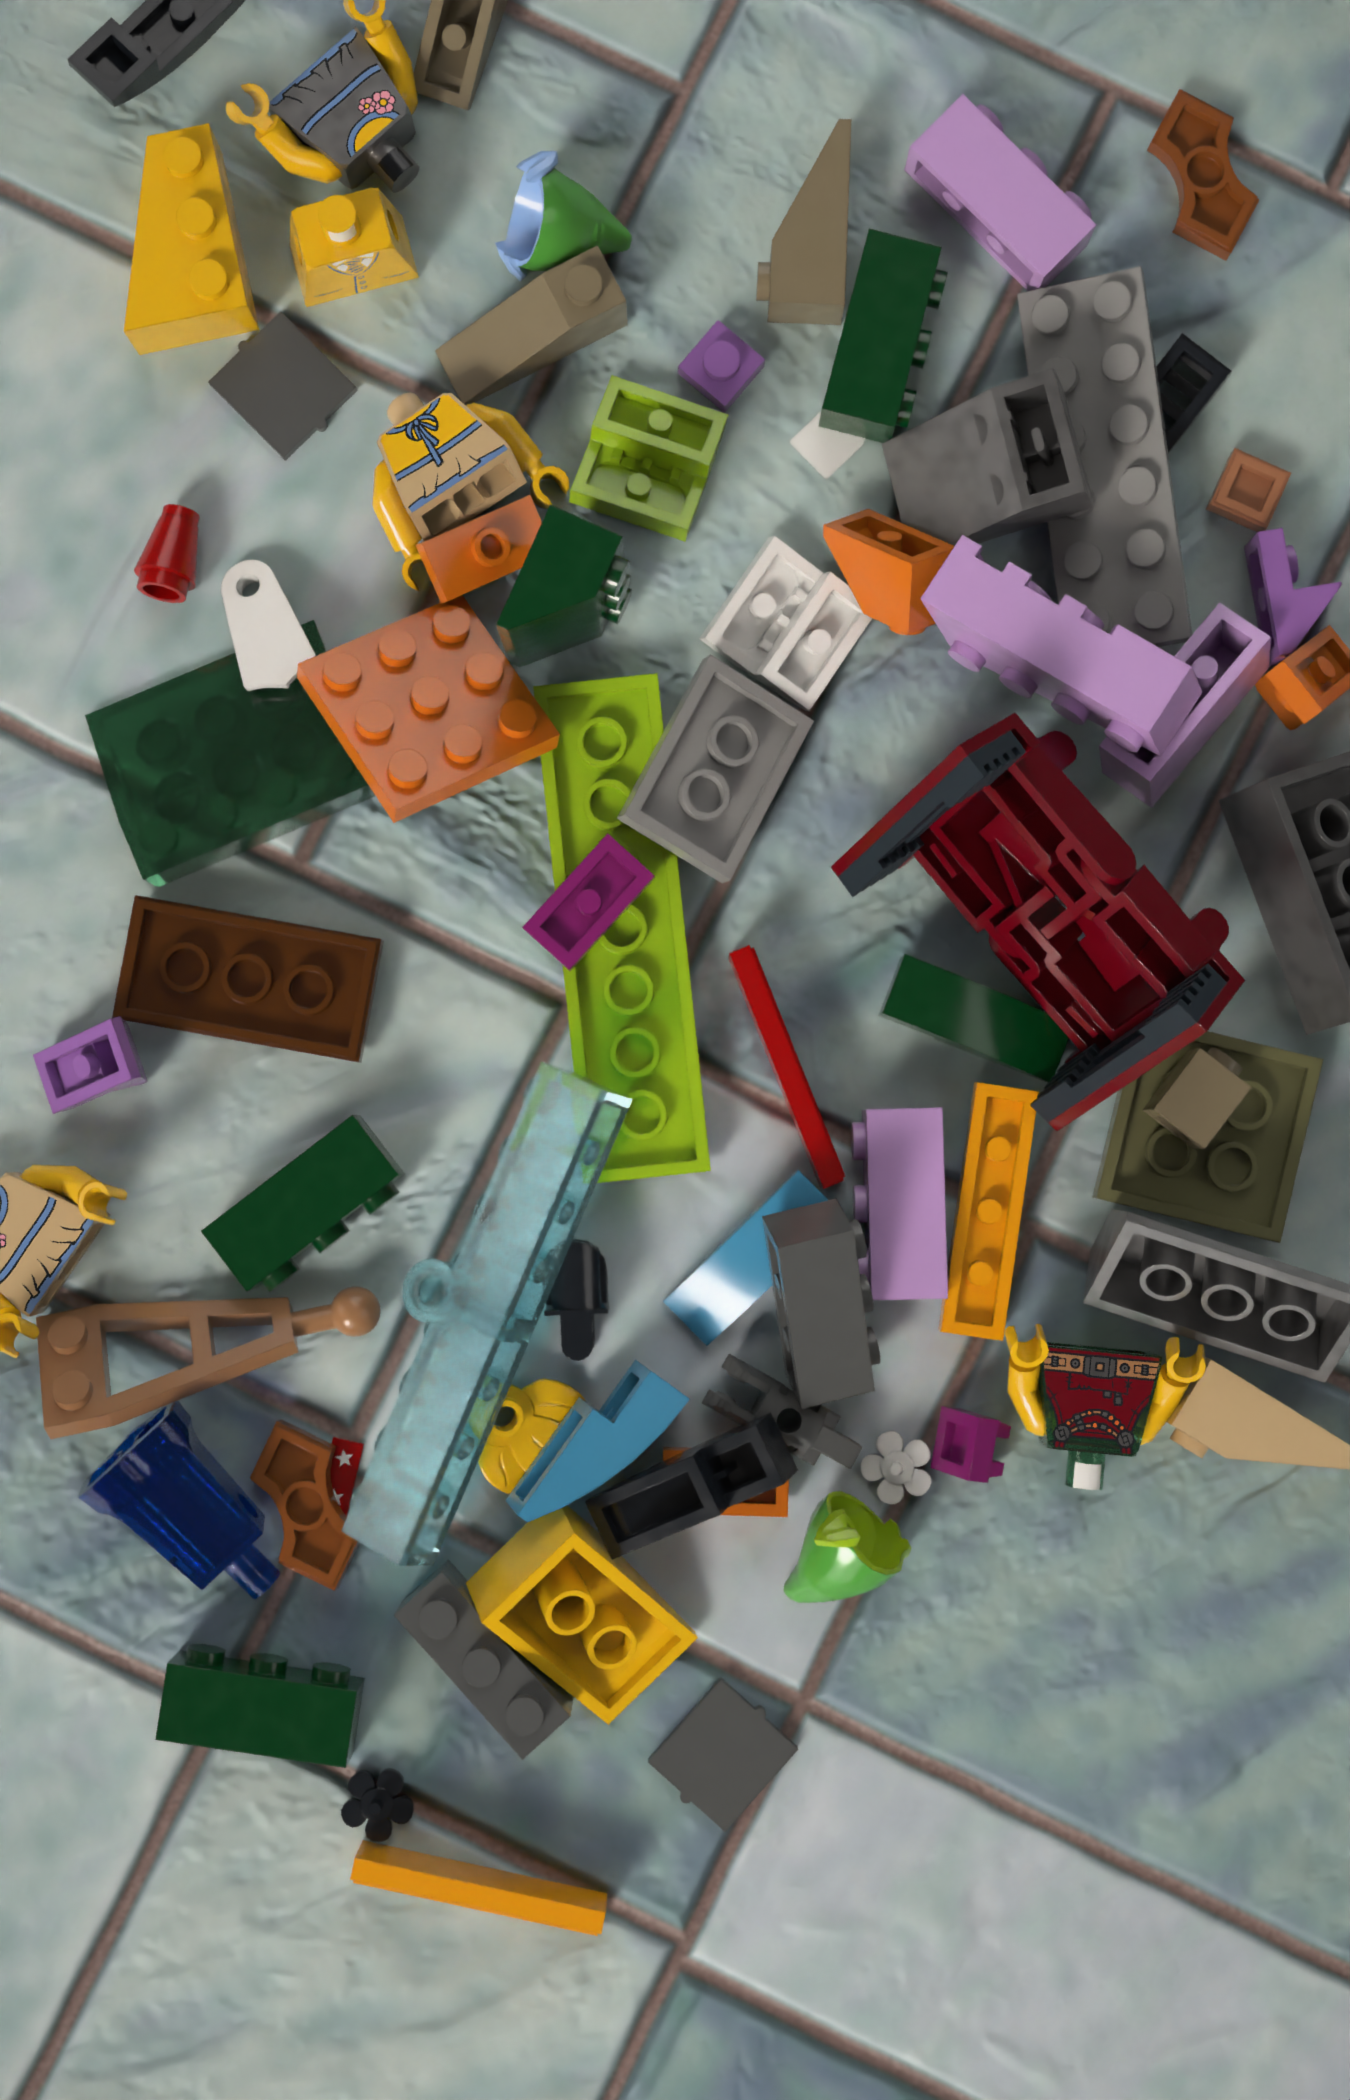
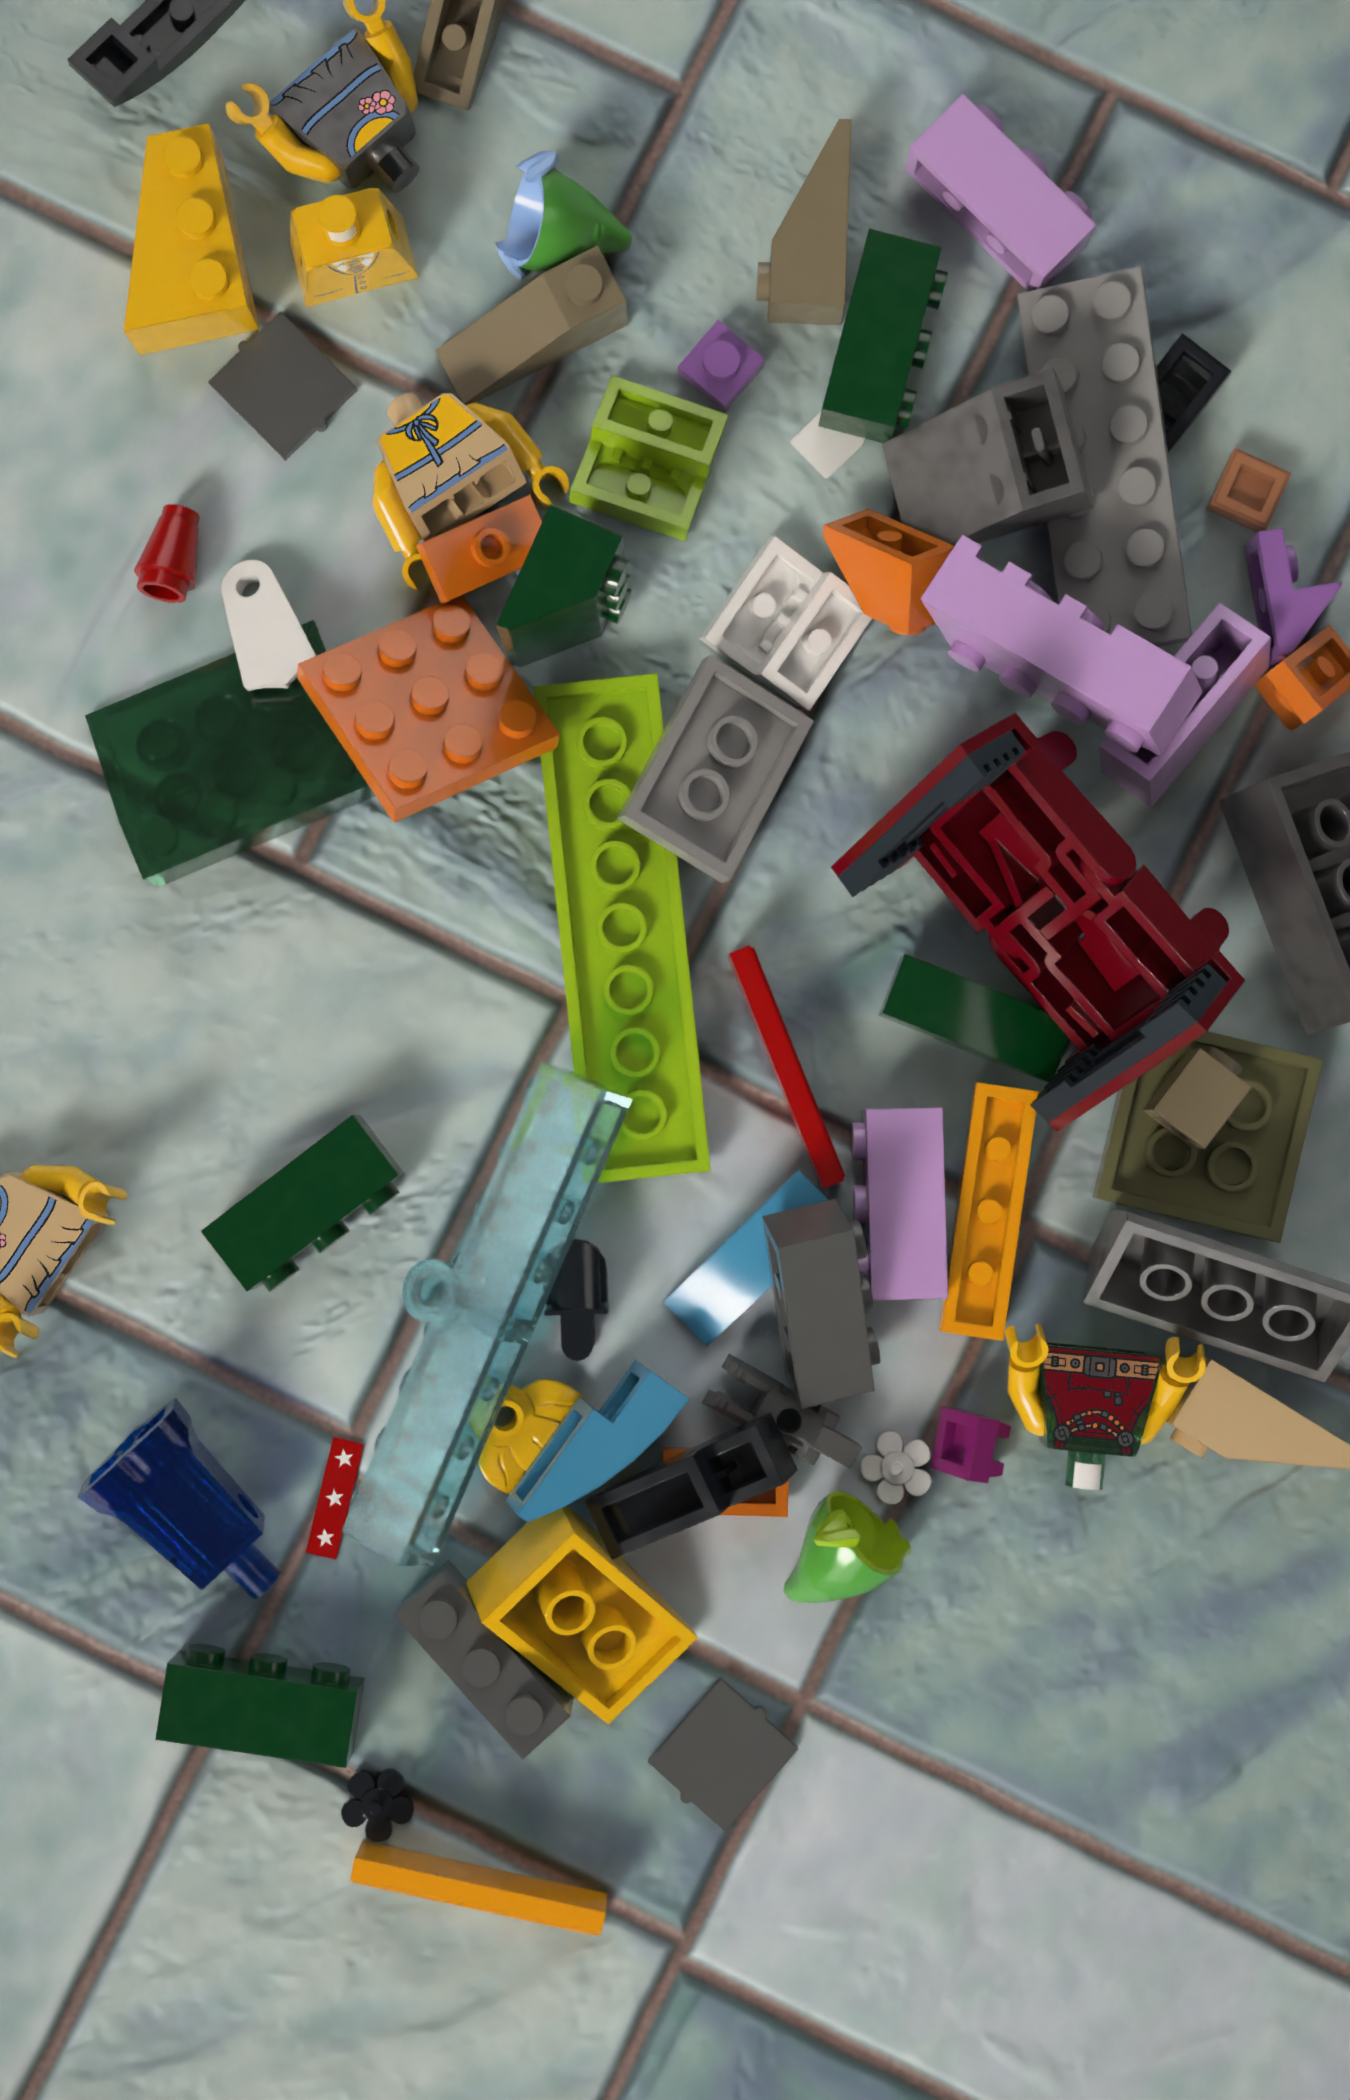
(76, 1354): medium nougat plate -> none
(90, 1065): medium lavender slope -> none
(248, 978): reddish brown plate -> none
(298, 1479): dark orange tile -> none
(588, 902): magenta plate -> none
(1211, 197): dark orange tile -> none

